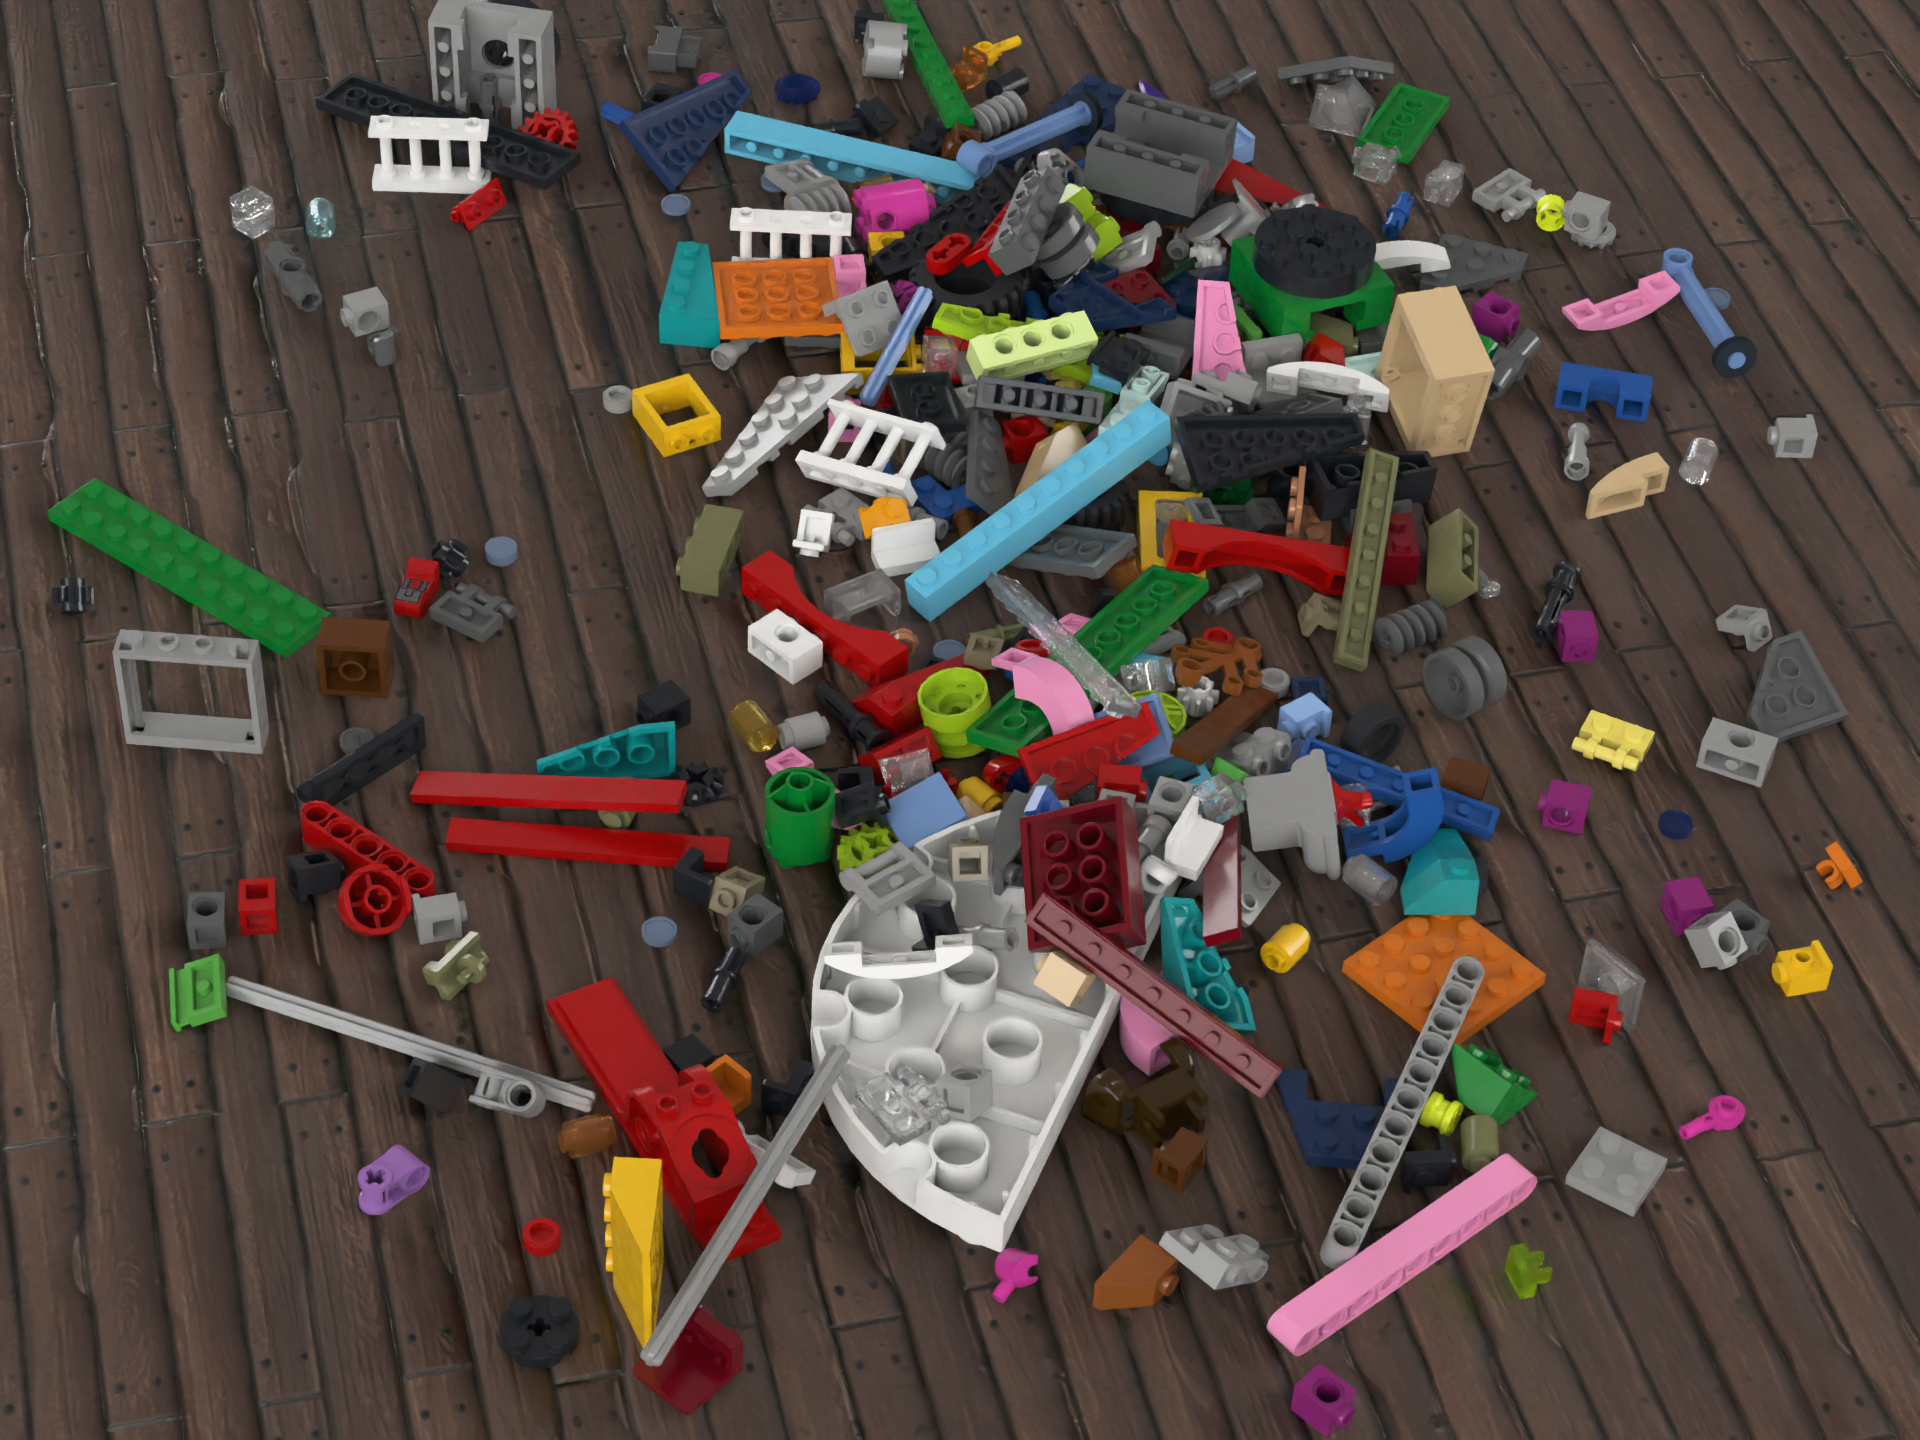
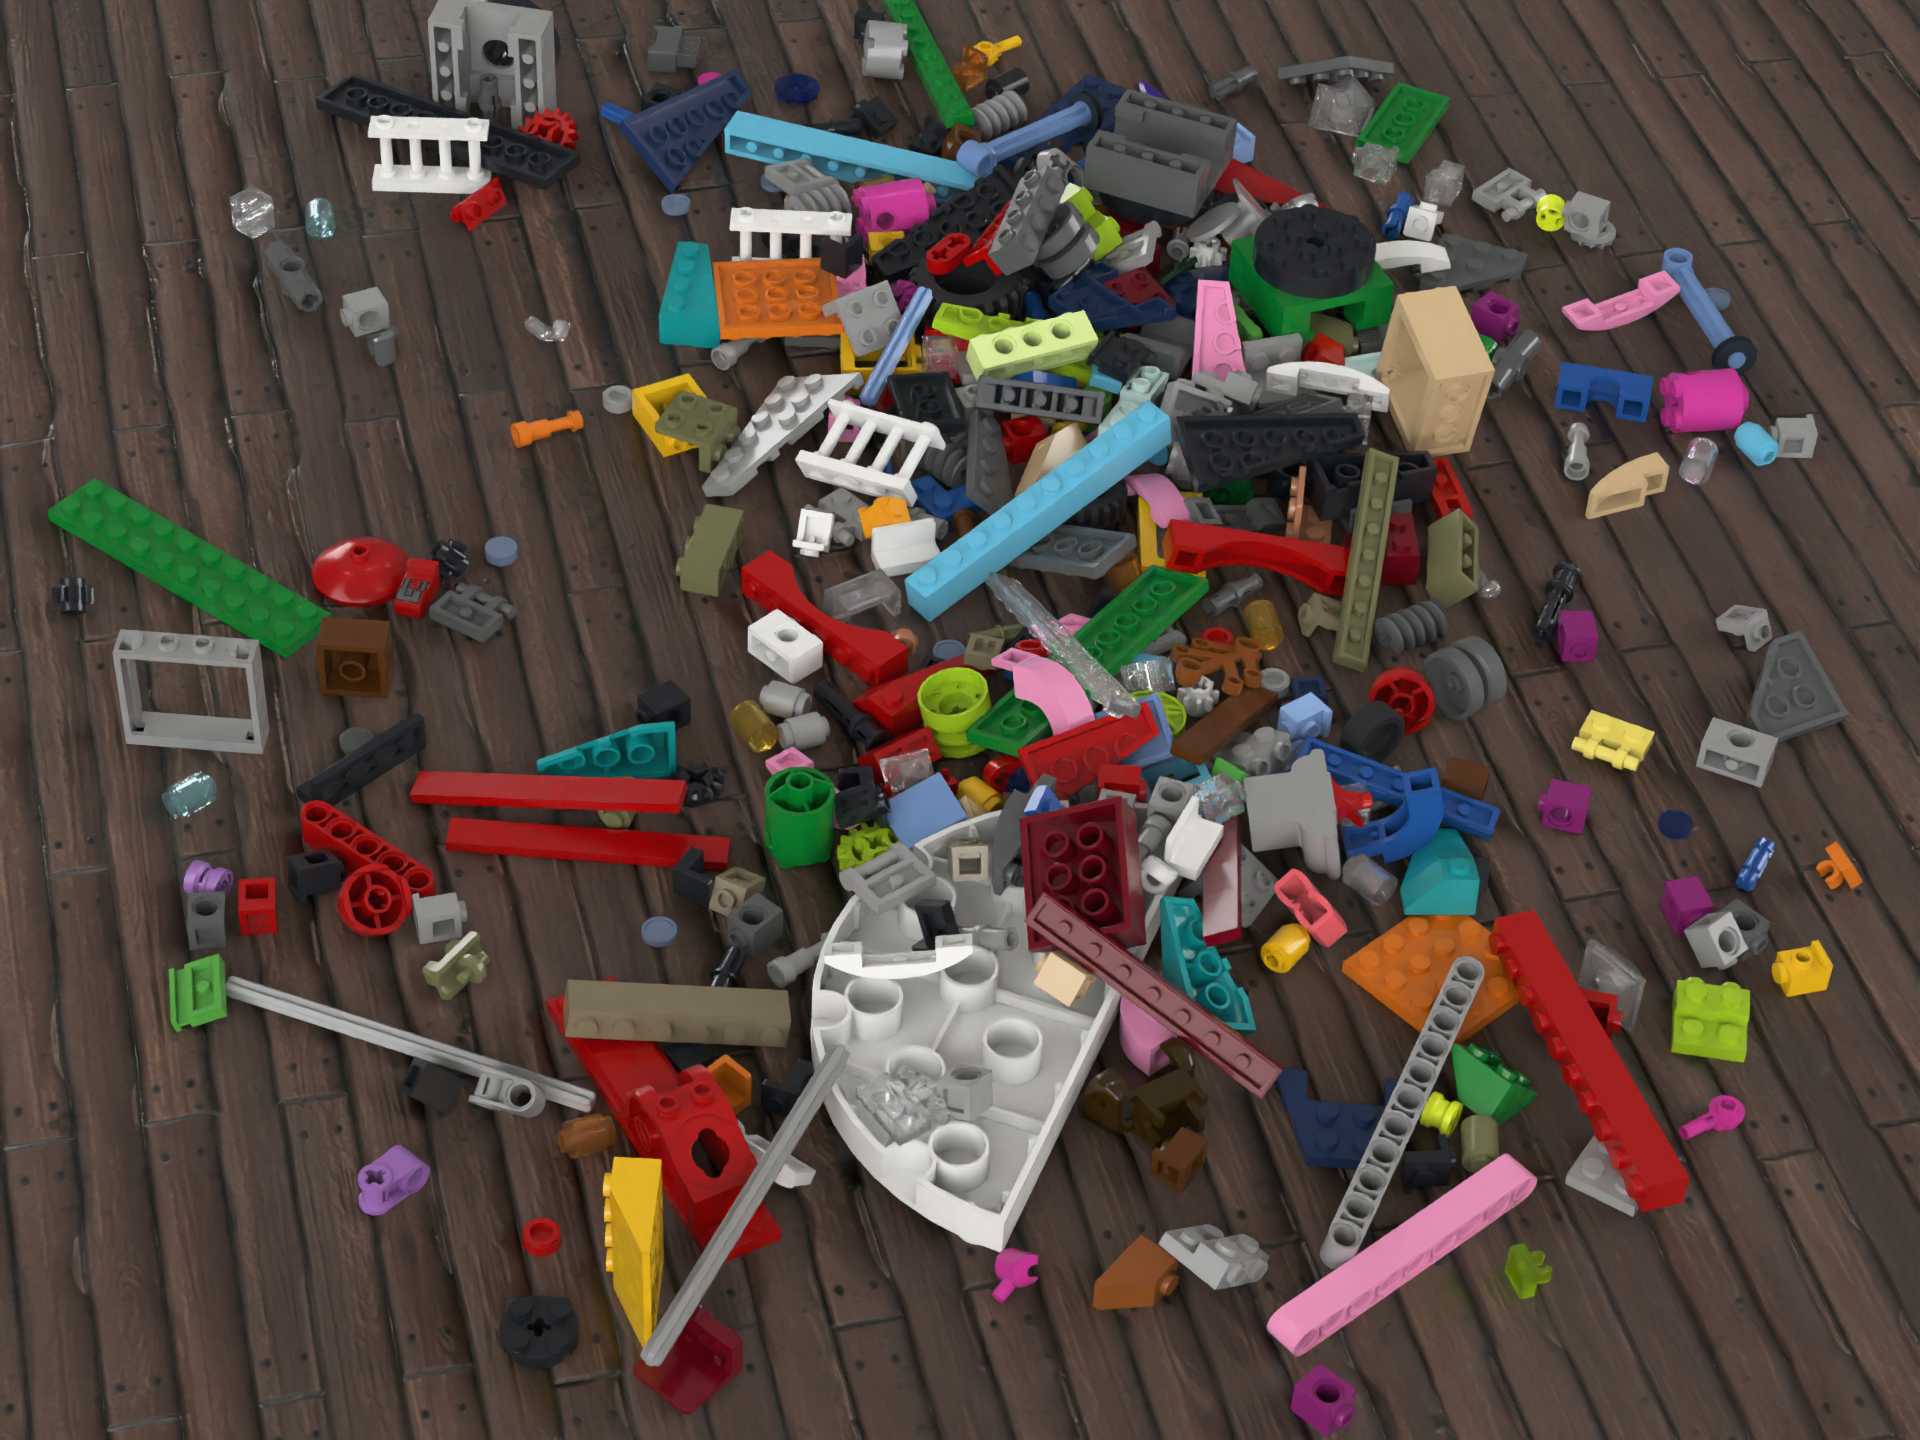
(190, 794): none -> clear light blue brick
(203, 878): none -> medium lavender wheel
(360, 572): none -> red dish
(524, 433): none -> orange piece
(548, 333): none -> clear arm
(676, 1013): none -> dark tan brick
(701, 423): none -> olive bracket
(784, 700): none -> light grey brick
(785, 969): none -> light grey piece
(841, 258): none -> black panel
(1046, 378): none -> blue tile
(1162, 496): none -> bright pink slope
(1263, 624): none -> clear yellow brick
(1310, 908): none -> coral brick
(1406, 693): none -> red cylinder
(1422, 221): none -> white bracket
(1447, 491): none -> red plate
(1589, 1062): none -> red brick
(1703, 400): none -> dark pink cylinder
(1710, 1020): none -> lime plate
(1755, 864): none -> blue axle
(1756, 443): none -> medium azure brick

